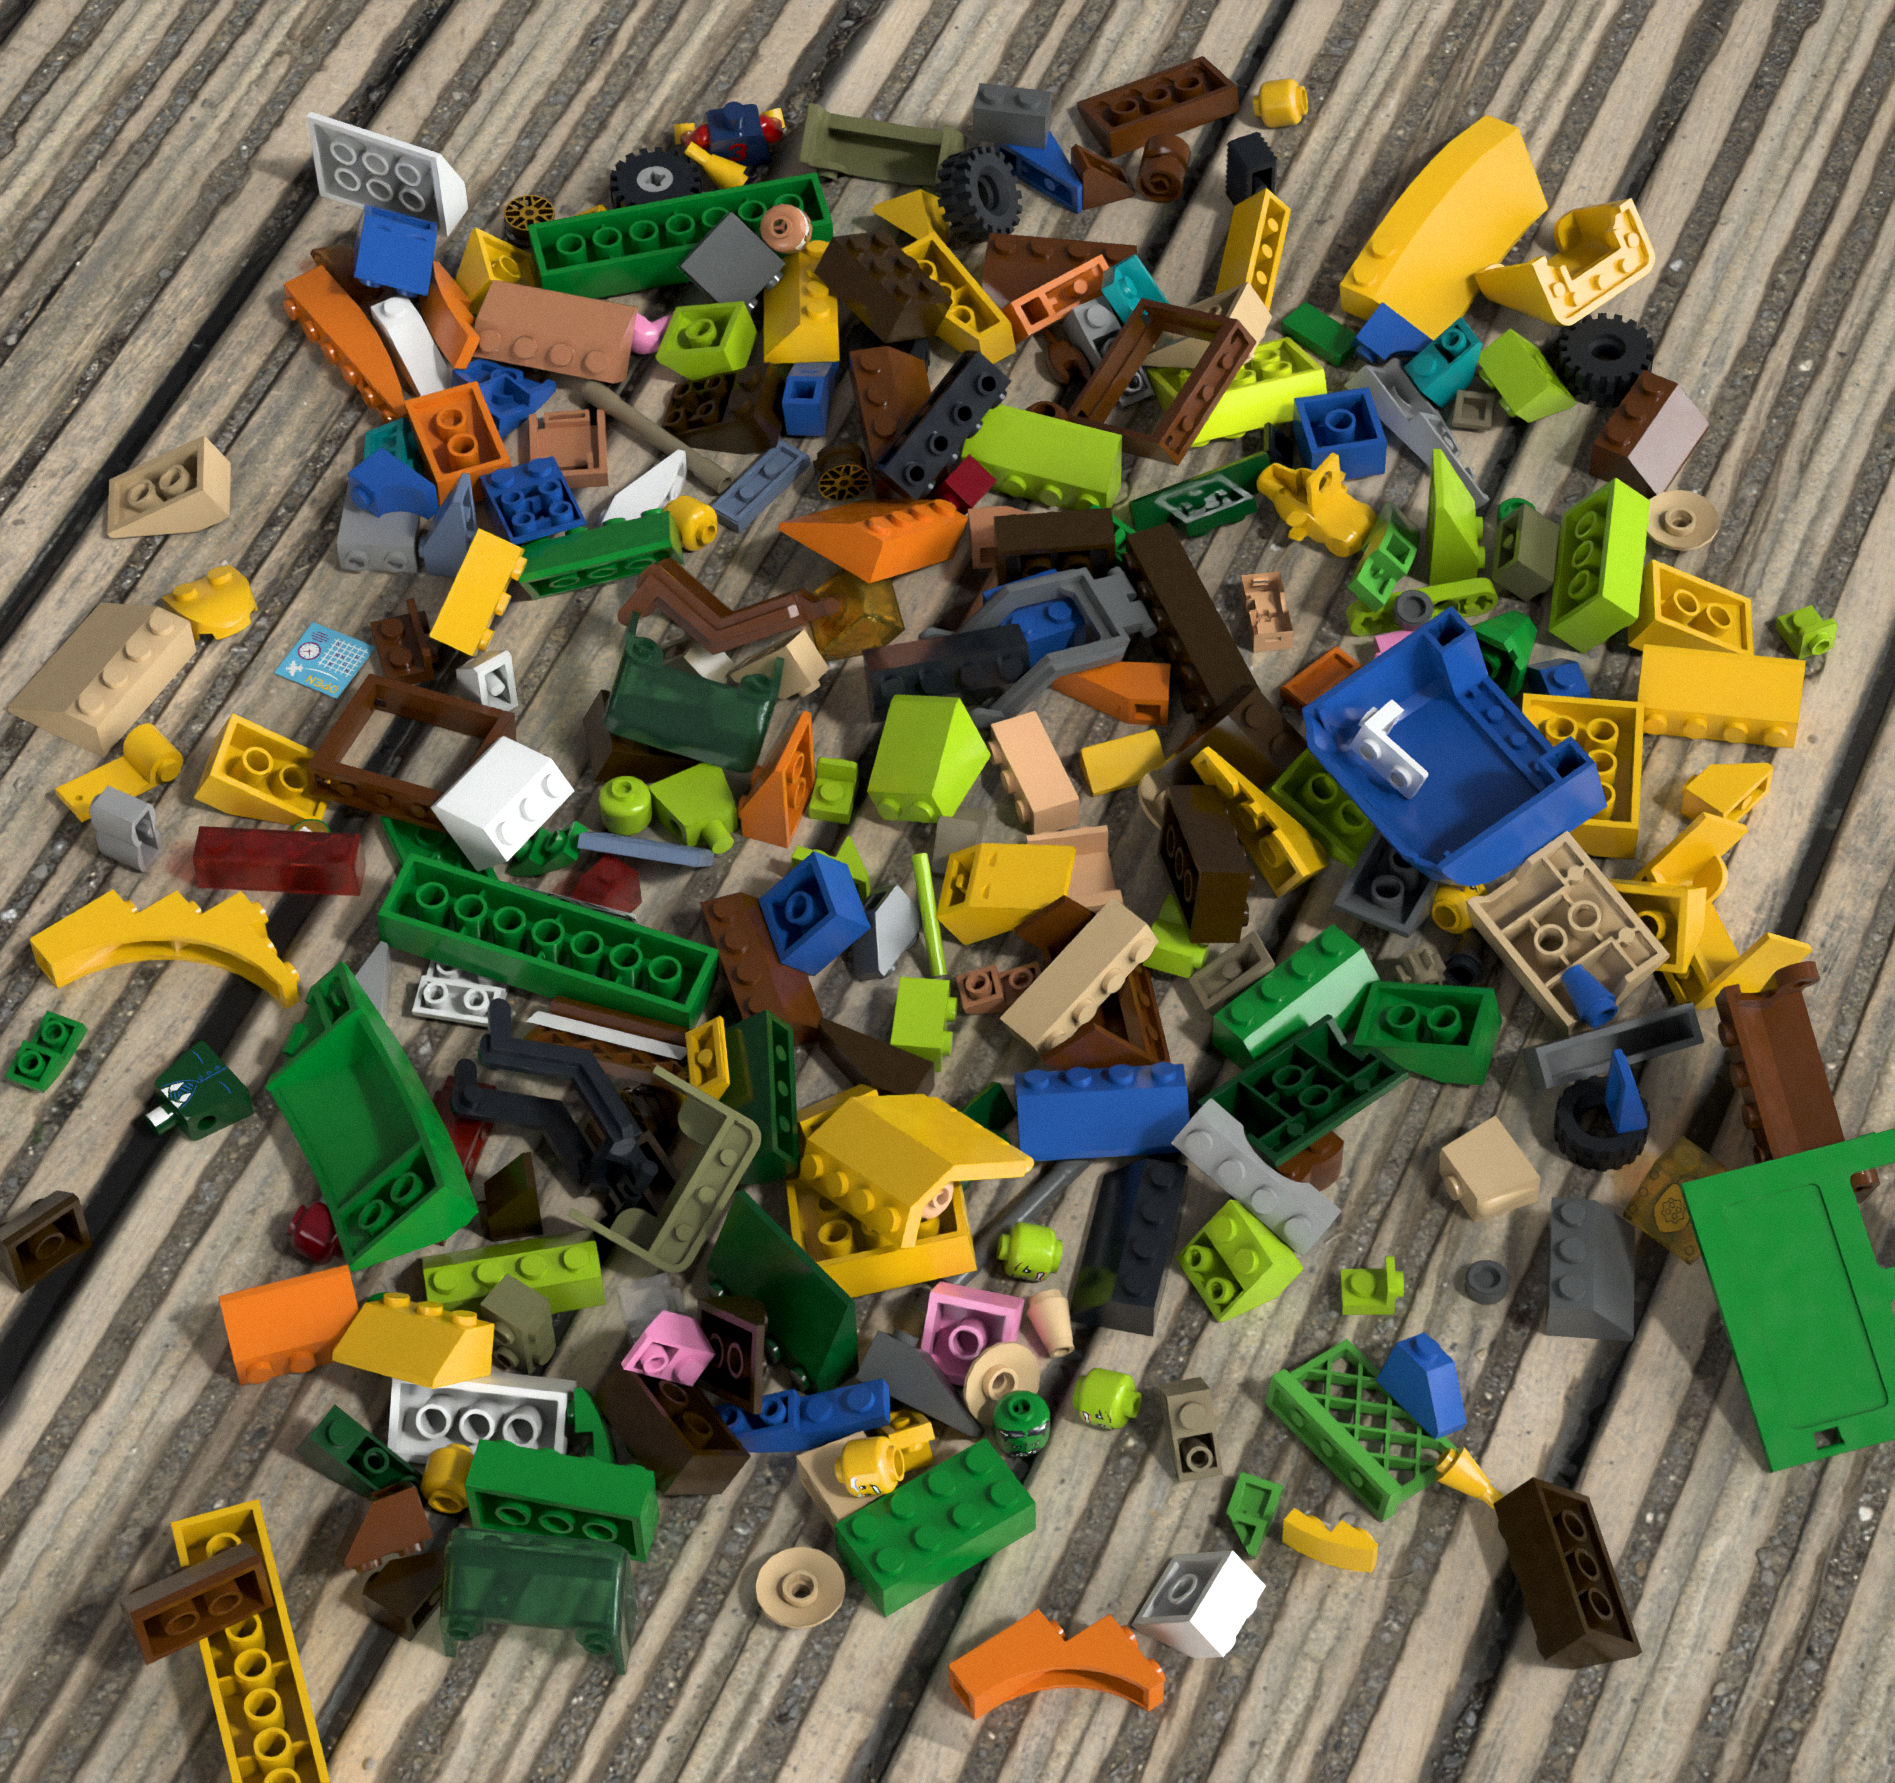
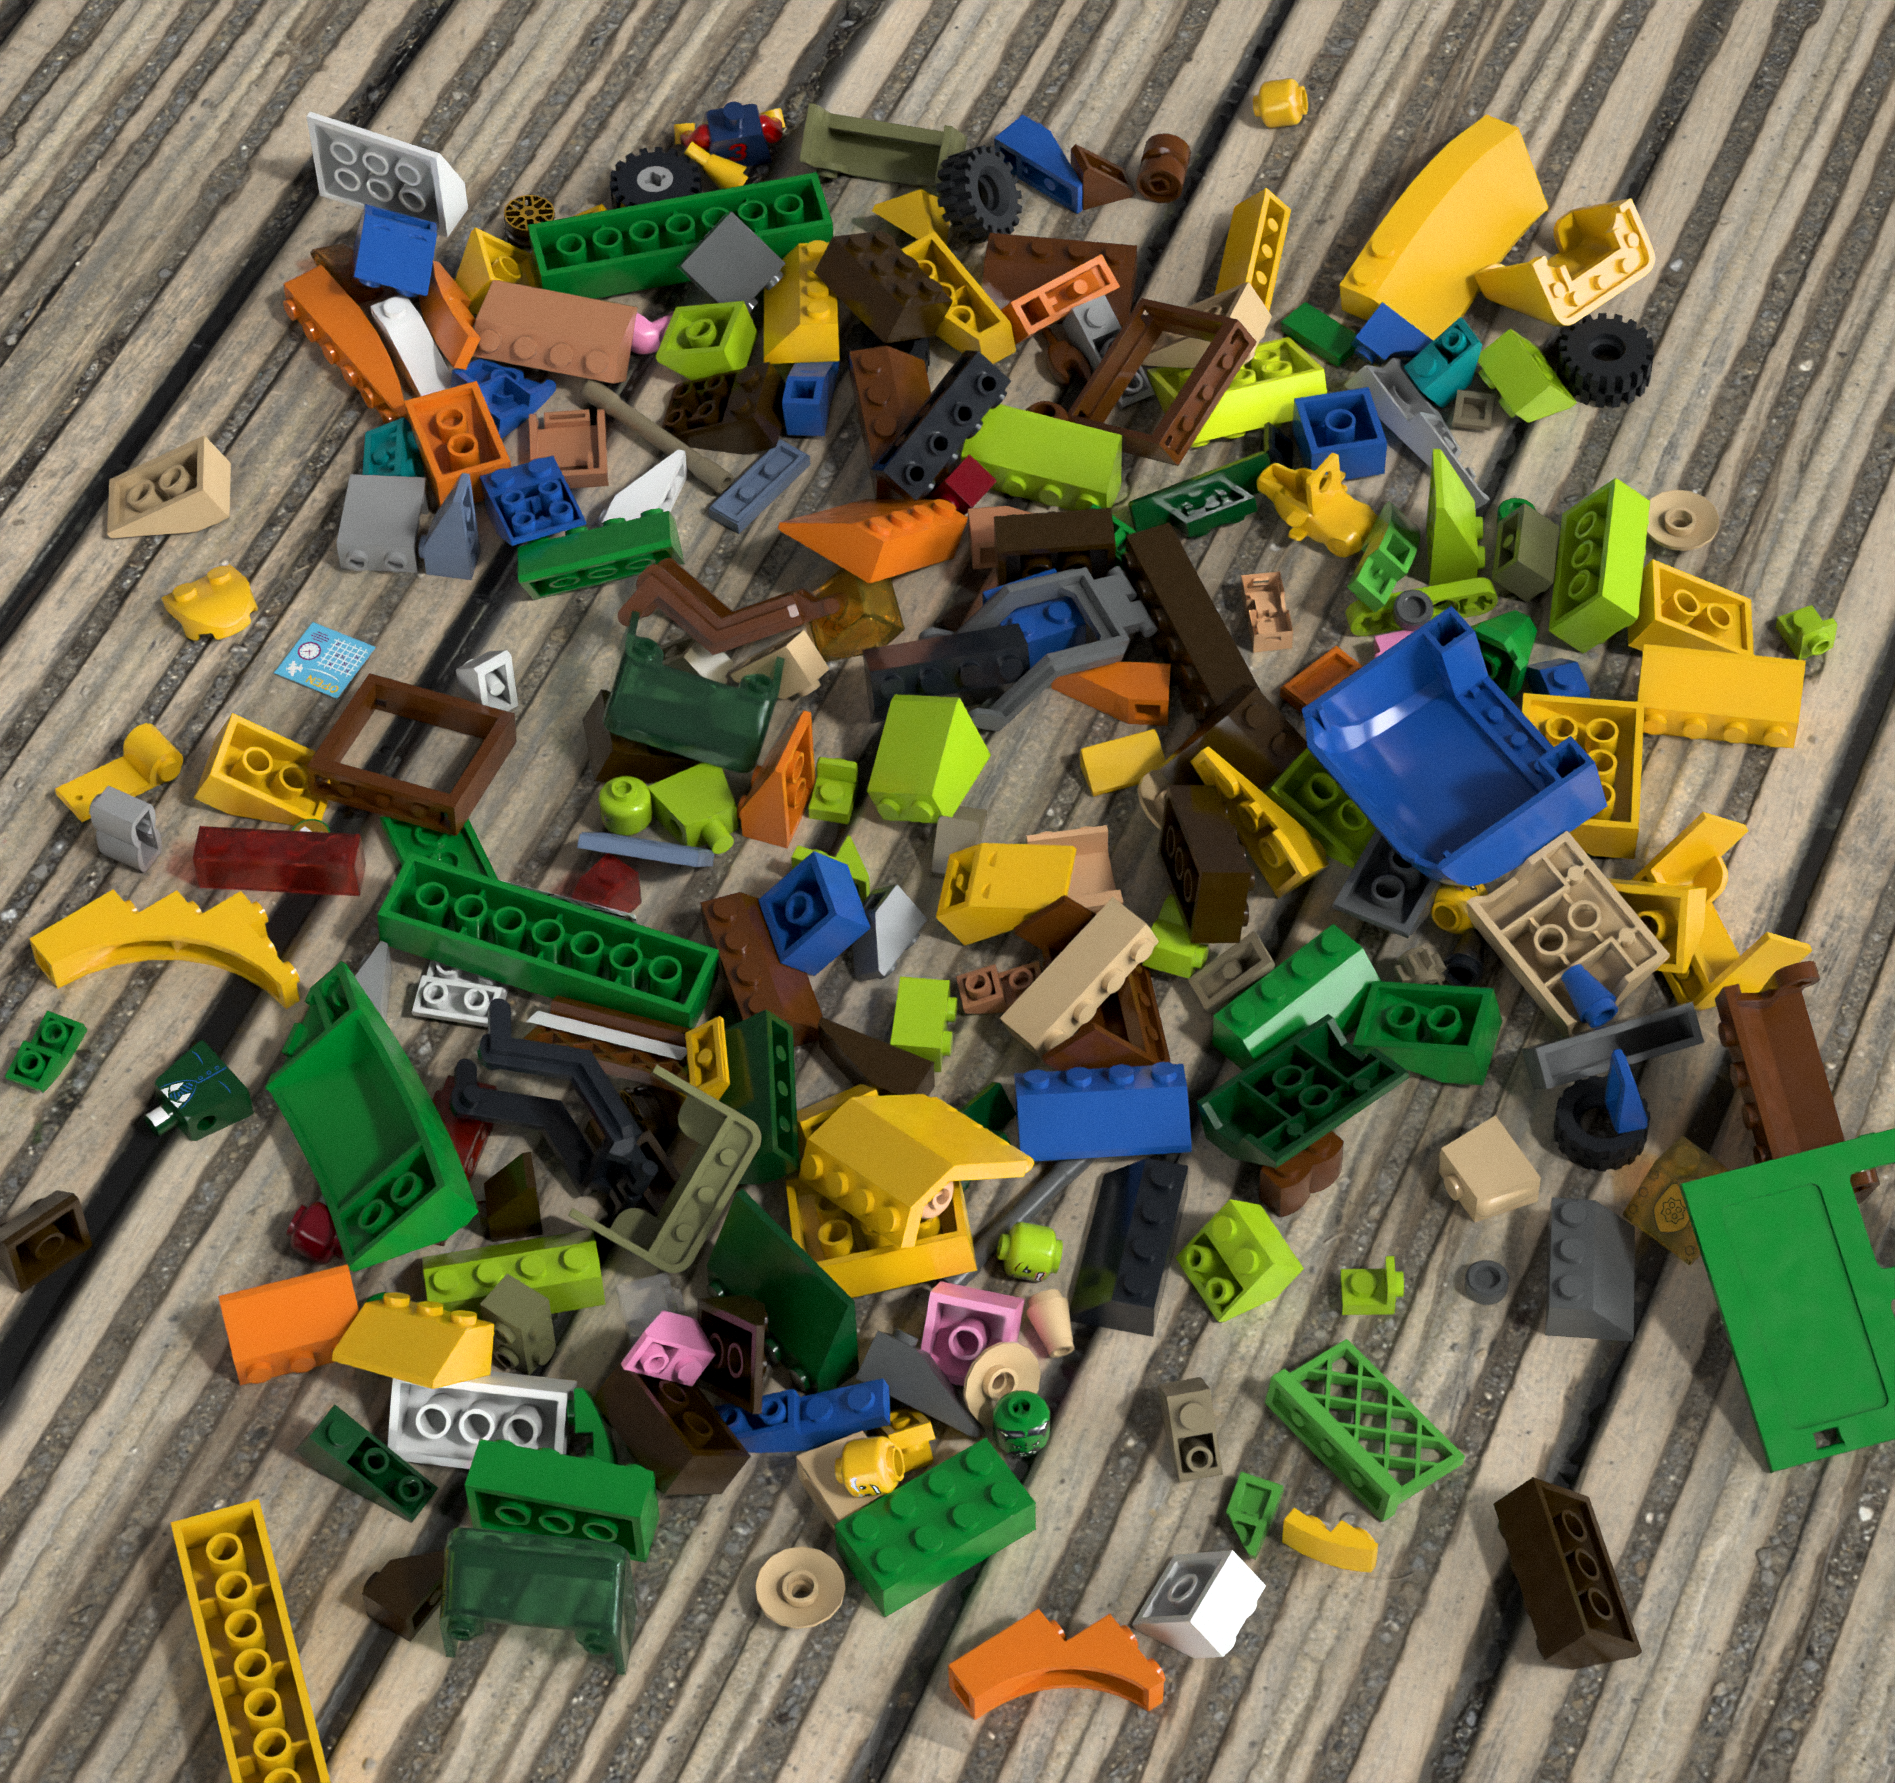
(106, 674): tan slope -> none
(197, 1602): reddish brown slope -> none
(384, 1524): reddish brown slope -> none
(389, 485): blue arch -> none
(403, 646): reddish brown bracket -> none
(446, 1477): yellow head -> none
(479, 593): yellow slope -> none
(501, 802): white slope -> none
(547, 851): green slope -> none
(694, 522): yellow head -> none
(794, 237): nougat head -> none
(842, 471): dark brown wheel -> none
(928, 915): lime bar -> none
(1012, 115): dark grey brick -> none
(1033, 774): light nougat brick -> none
(1106, 1398): lime head -> none
(1127, 284): teal bracket -> none
(1158, 105): reddish brown slope -> none
(1249, 167): black brick -> none
(1286, 1207): light grey arch -> none
(1384, 754): white bracket -> none
(1425, 1384): blue slope -> none
(1463, 1474): yellow cone -> none
(1648, 436): reddish brown slope -> none
(1726, 790): yellow slope -> none

